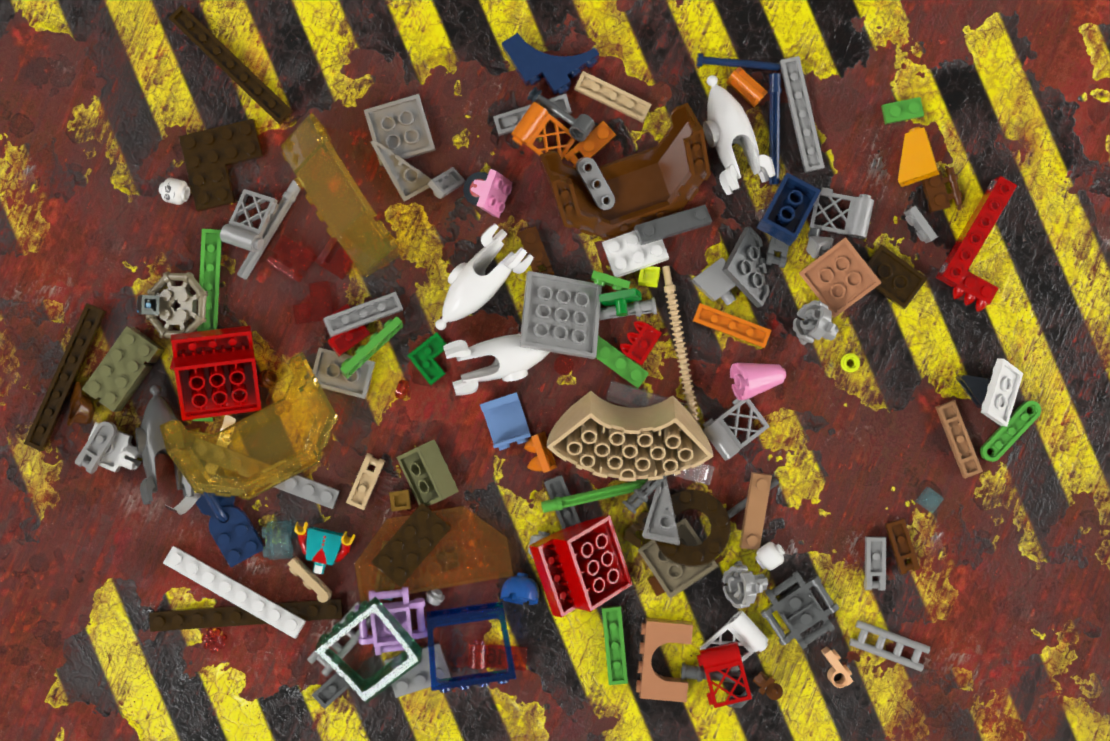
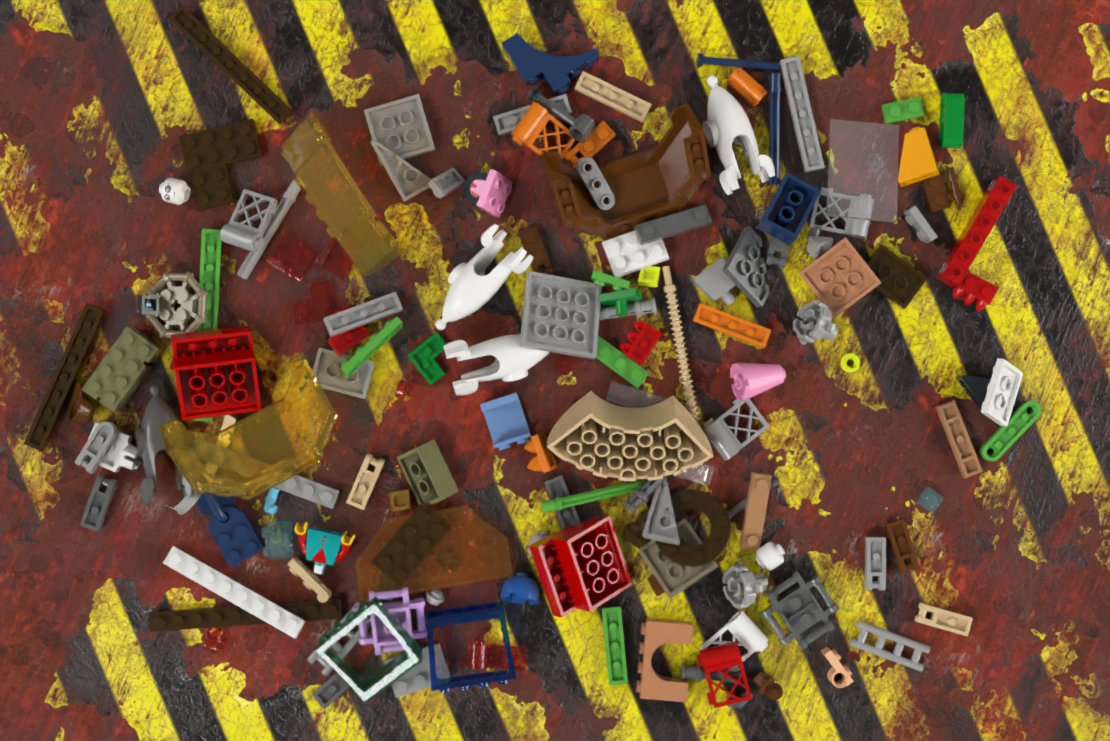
(98, 503): none -> dark grey plate
(269, 506): none -> medium azure arm
(863, 170): none -> clear piece
(944, 619): none -> tan plate
(951, 120): none -> green beam

